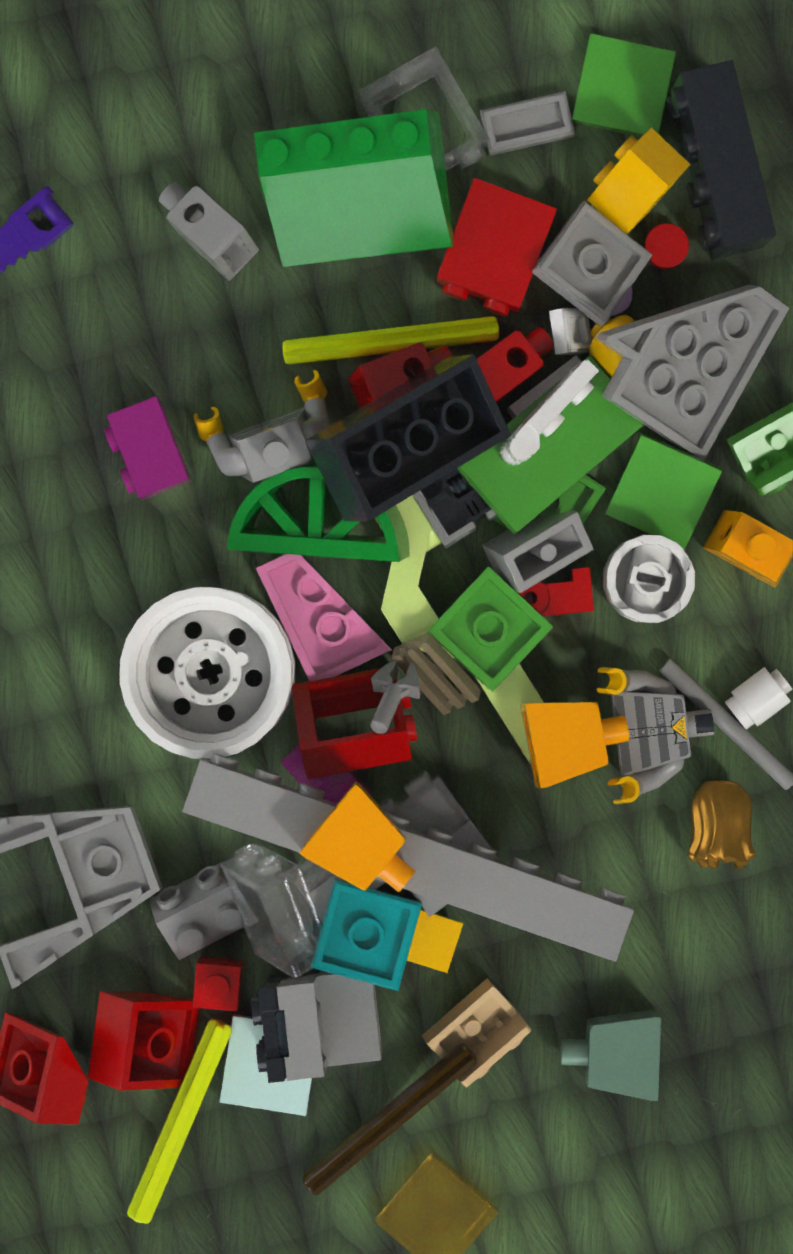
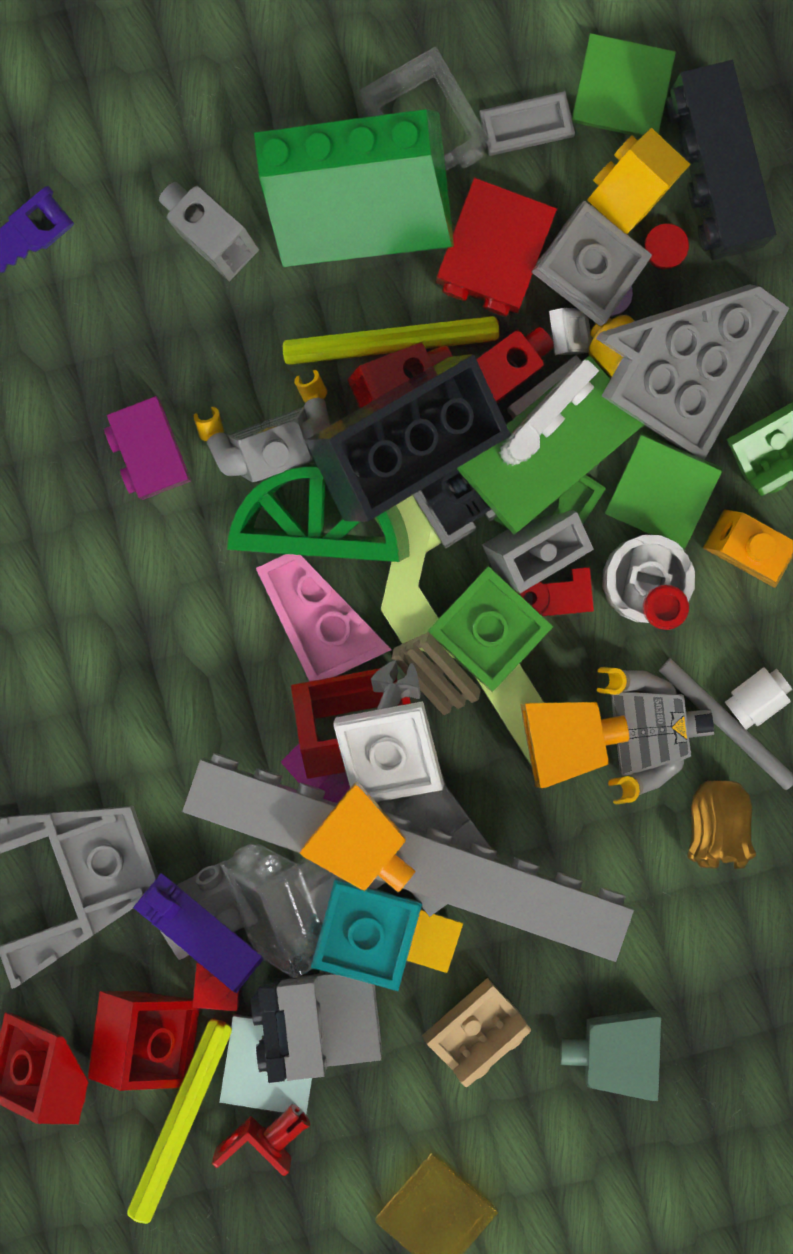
(152, 694): white wheel -> none
(198, 933): none -> dark purple hinge
(268, 1141): none -> red bracket
(389, 1119): dark brown axle -> none
(390, 751): none -> white tile
(665, 607): none -> red tile

